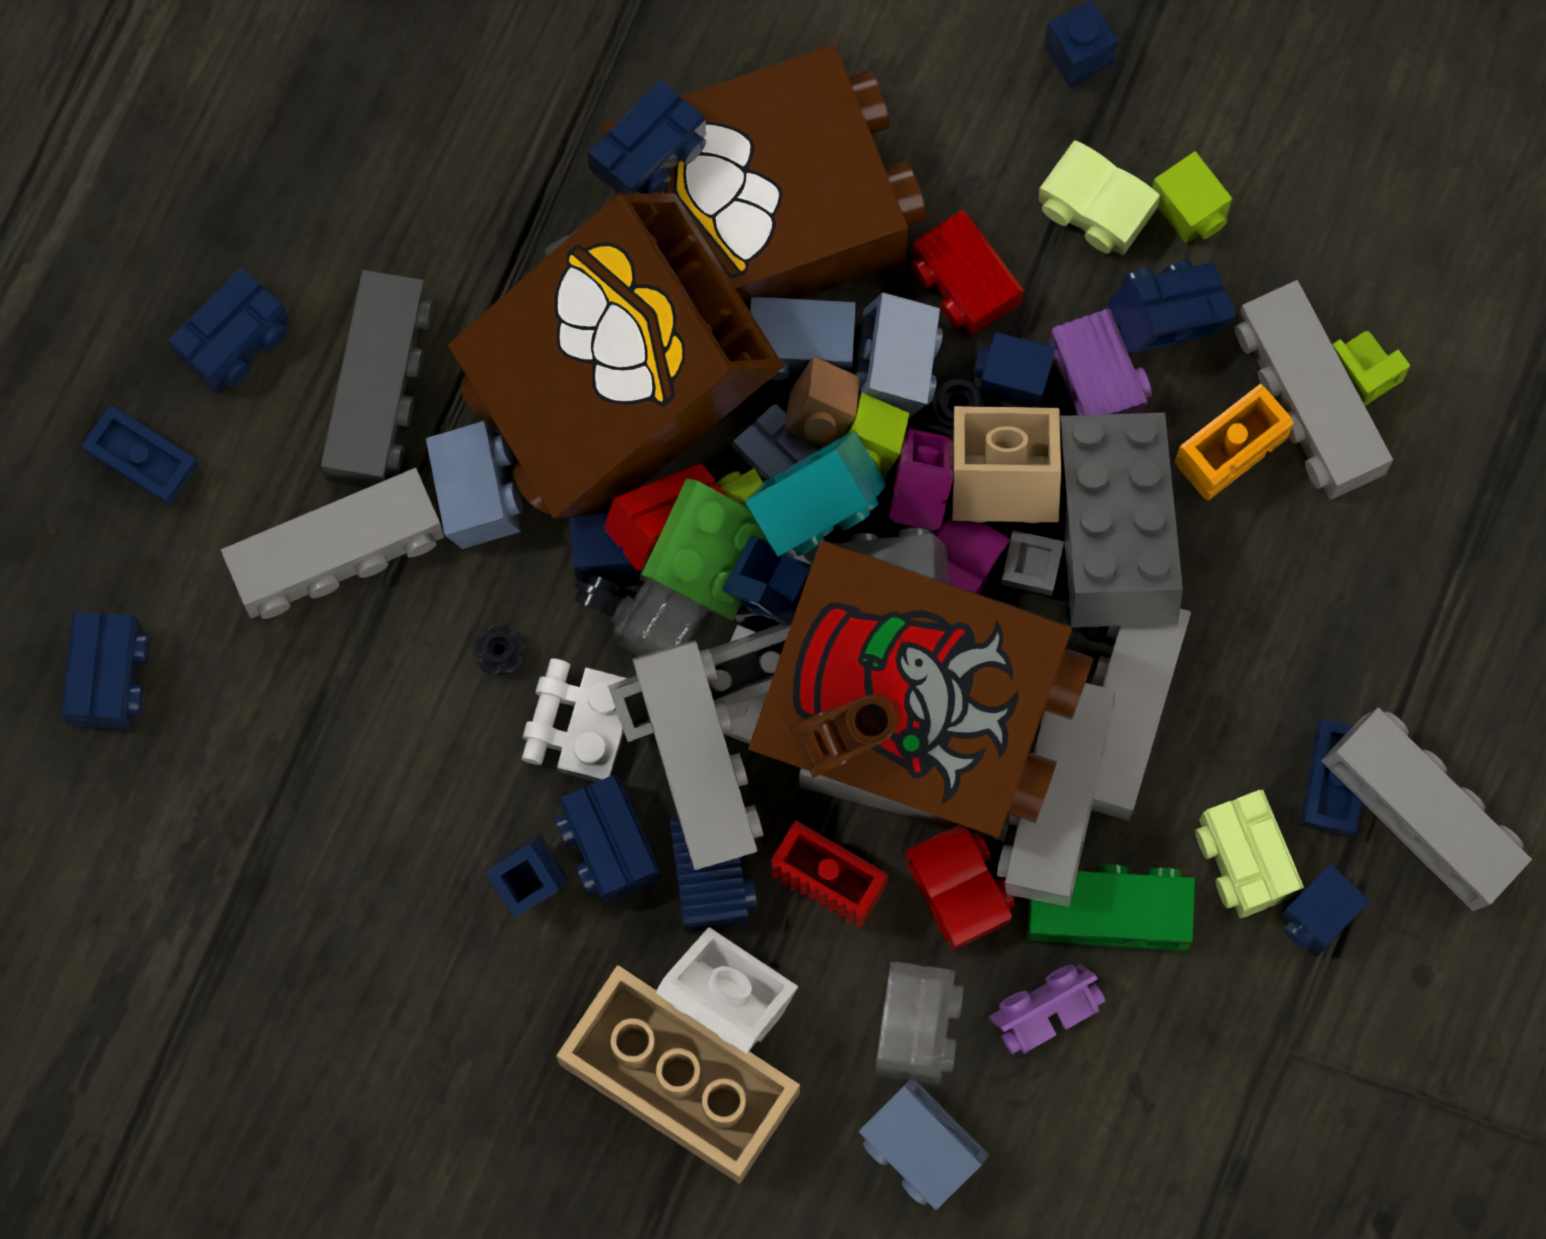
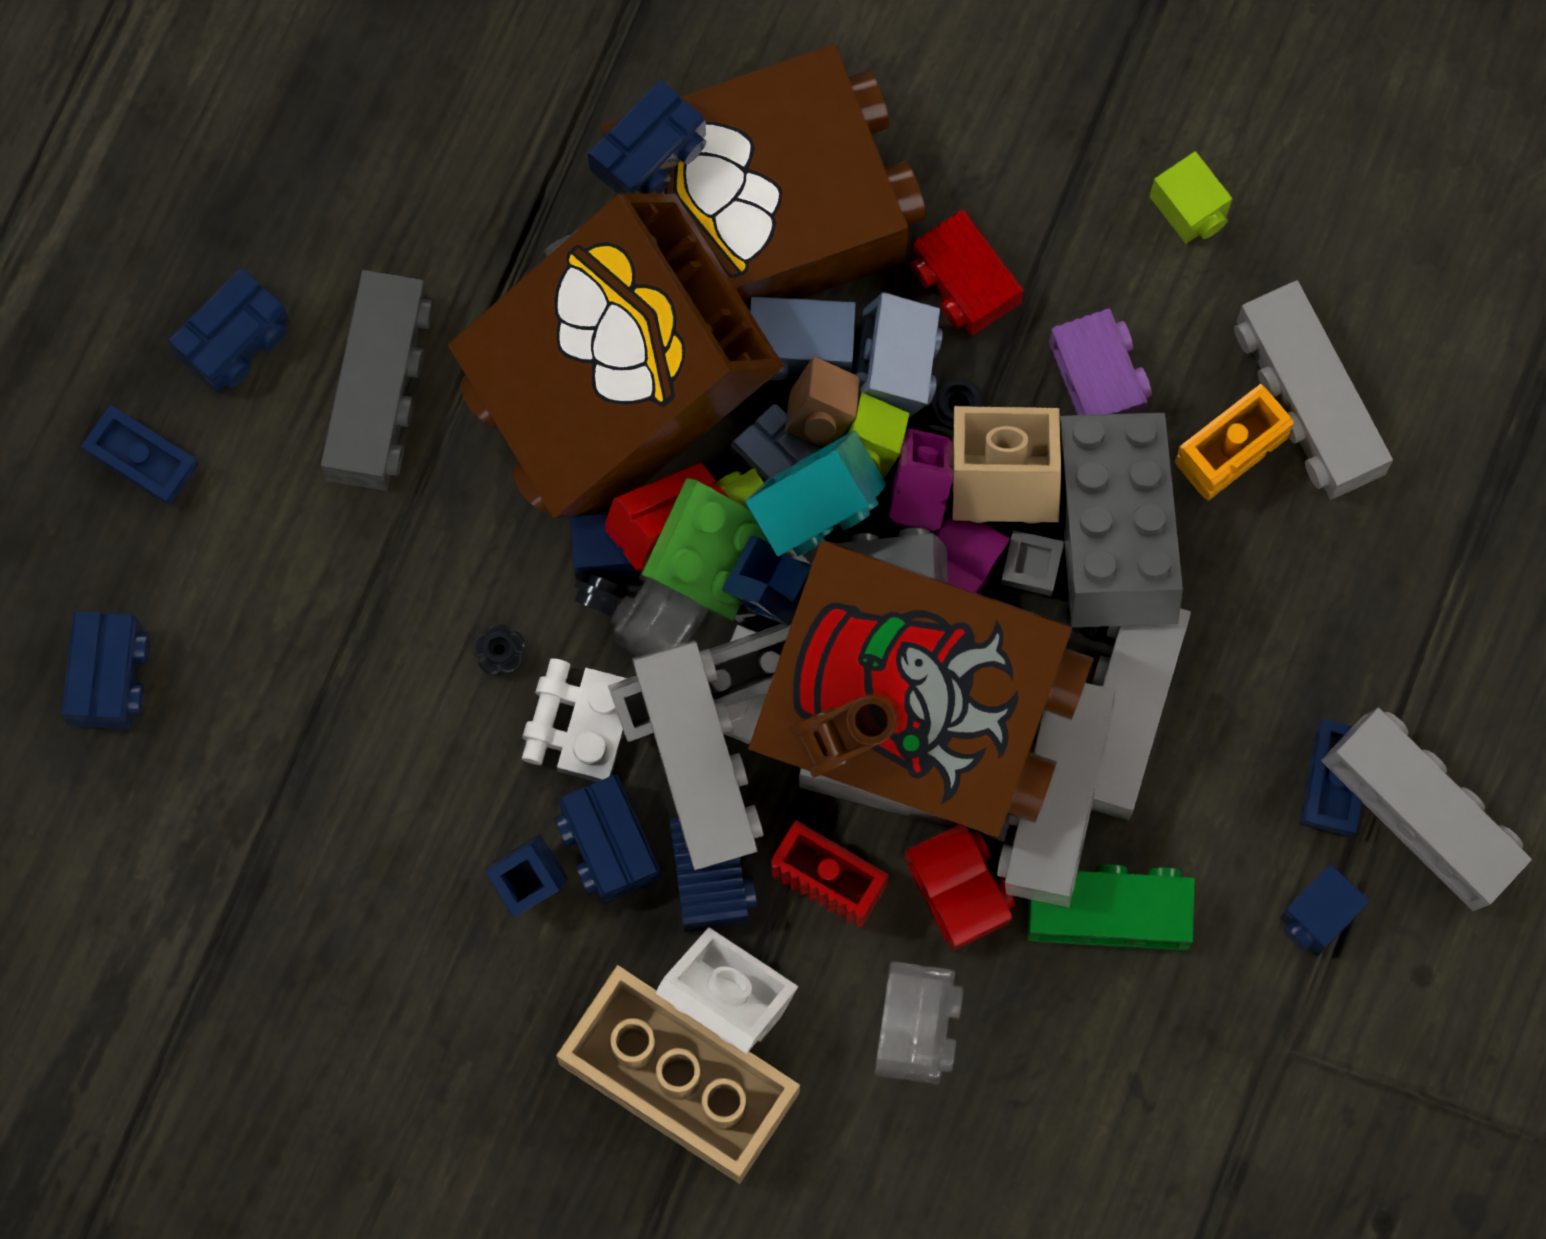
(333, 544): light grey brick -> none
(474, 484): sand blue brick -> none
(922, 1145): sand blue brick -> none
(1014, 370): dark blue brick -> none
(1028, 1013): medium lavender hinge -> none
(1080, 43): dark blue brick -> none
(1098, 199): yellowish green brick -> none
(1171, 305): dark blue brick -> none
(1249, 854): yellowish green brick -> none
(1370, 367): lime panel -> none

